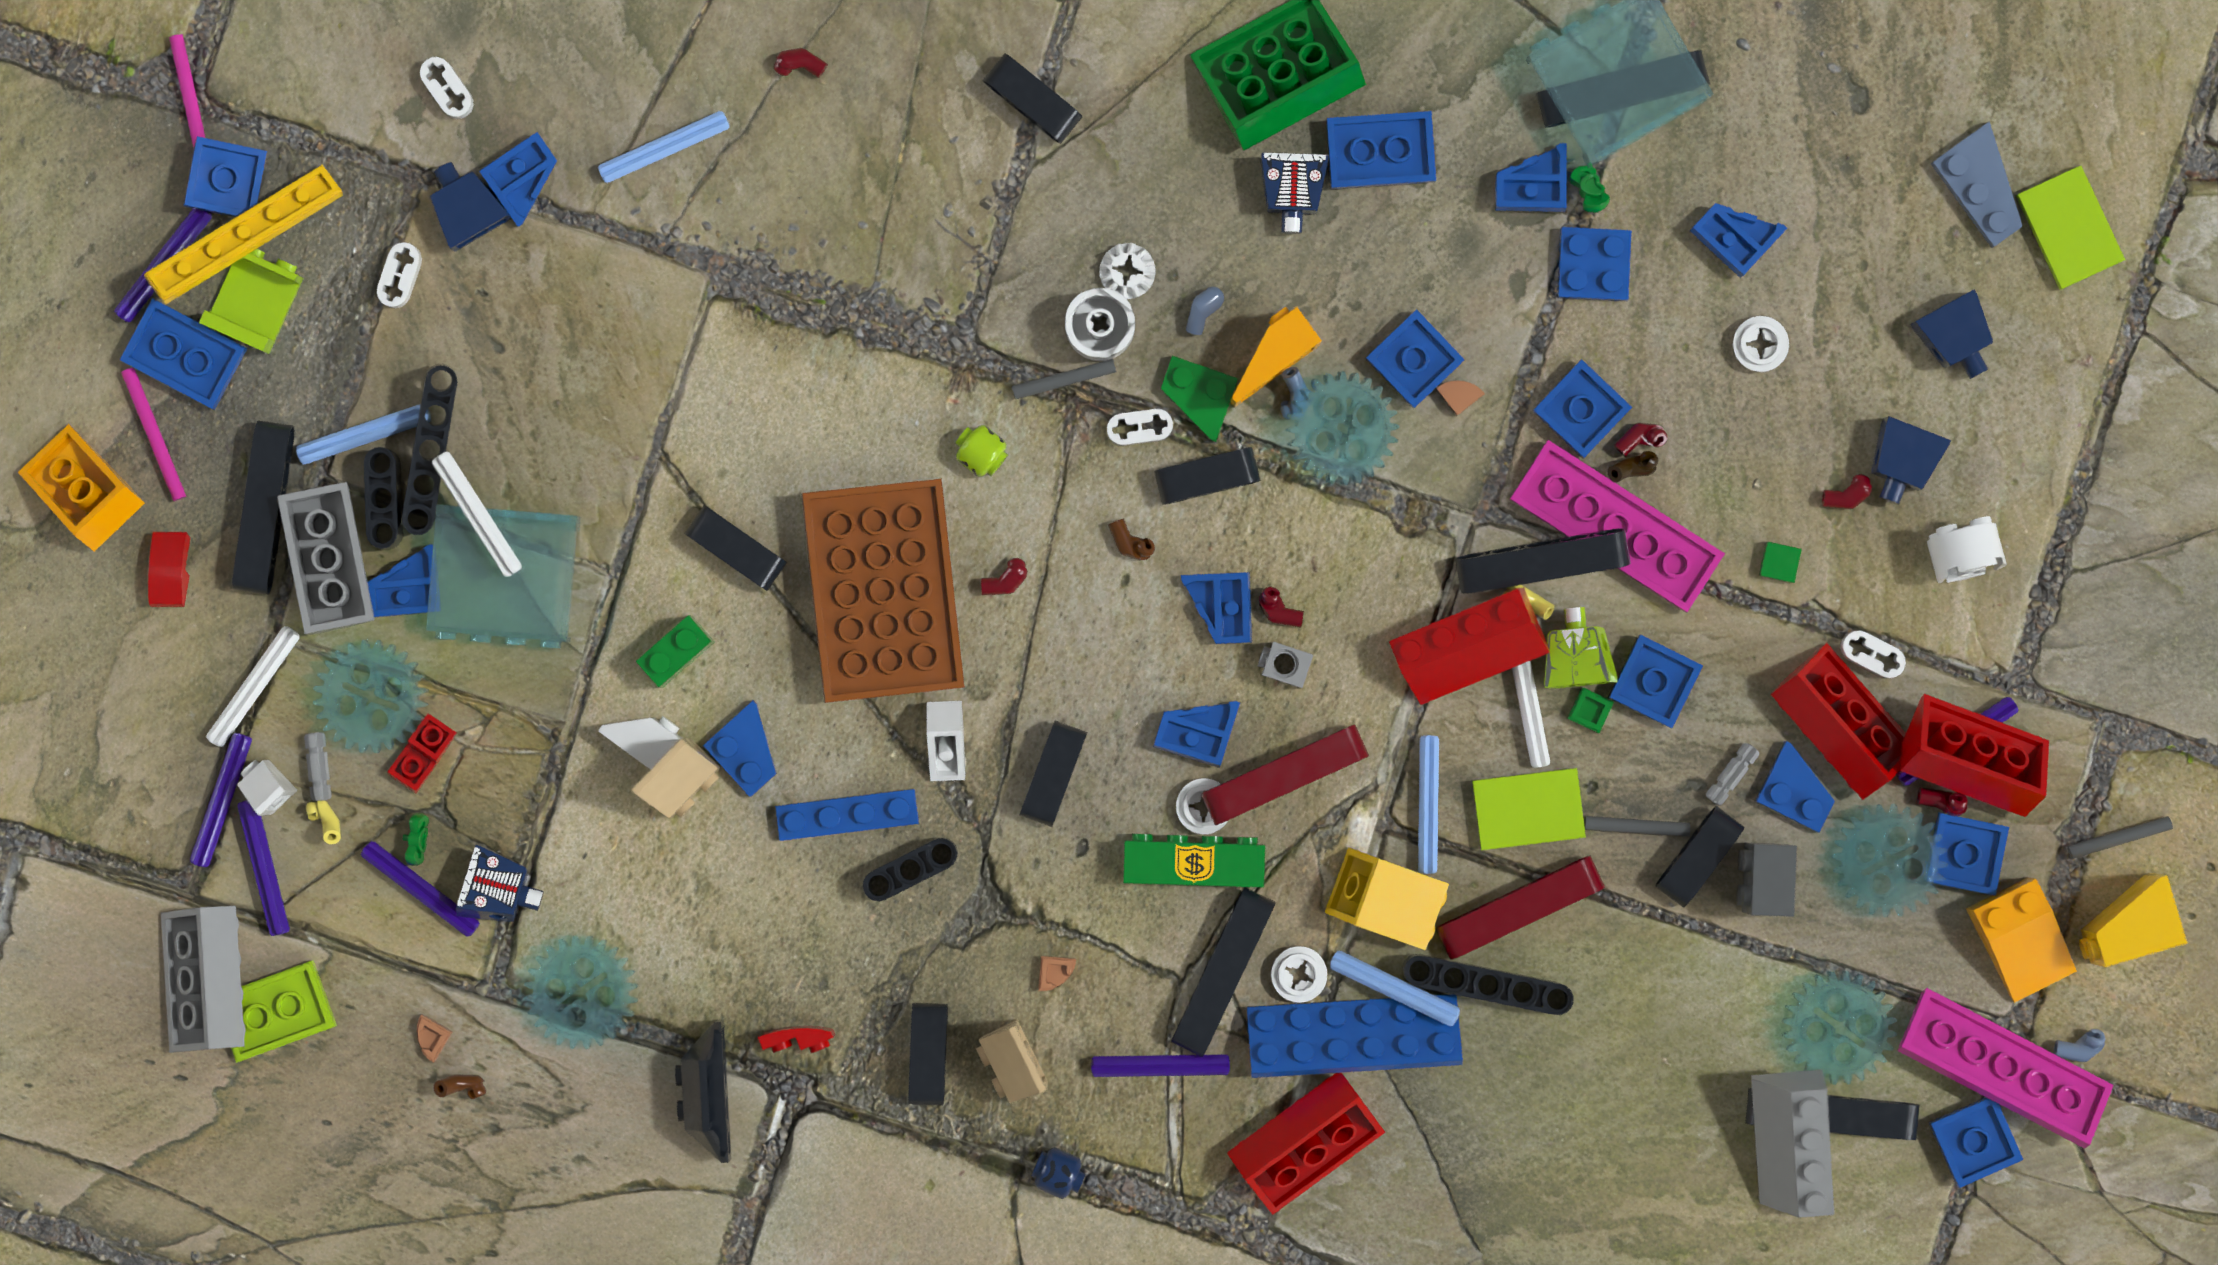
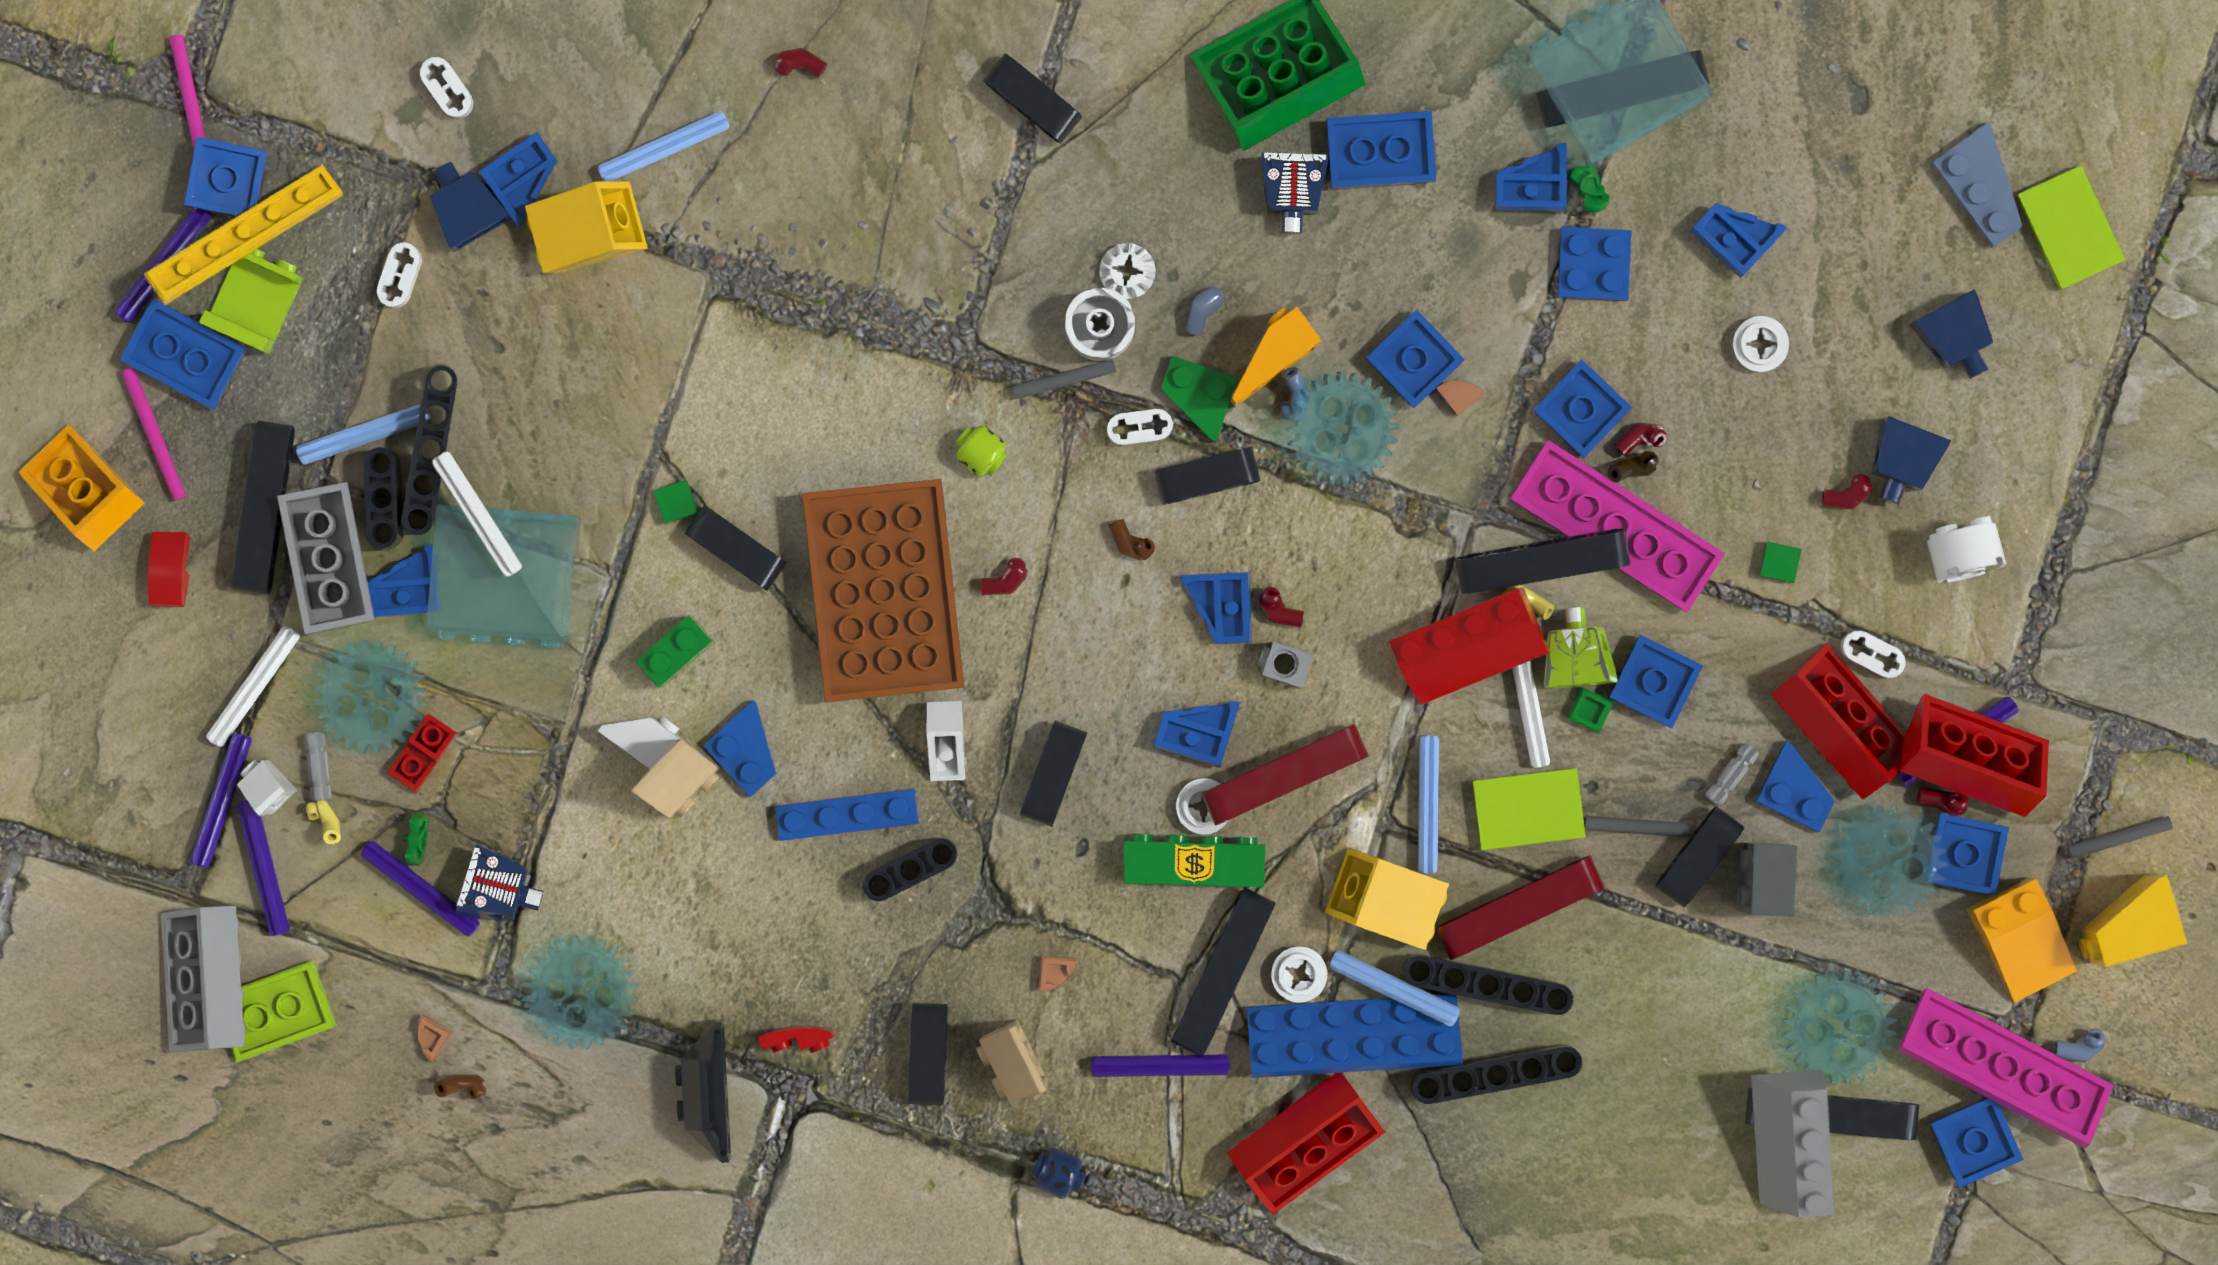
(585, 226): none -> yellow slope
(675, 502): none -> green tile
(1513, 1074): none -> black beam

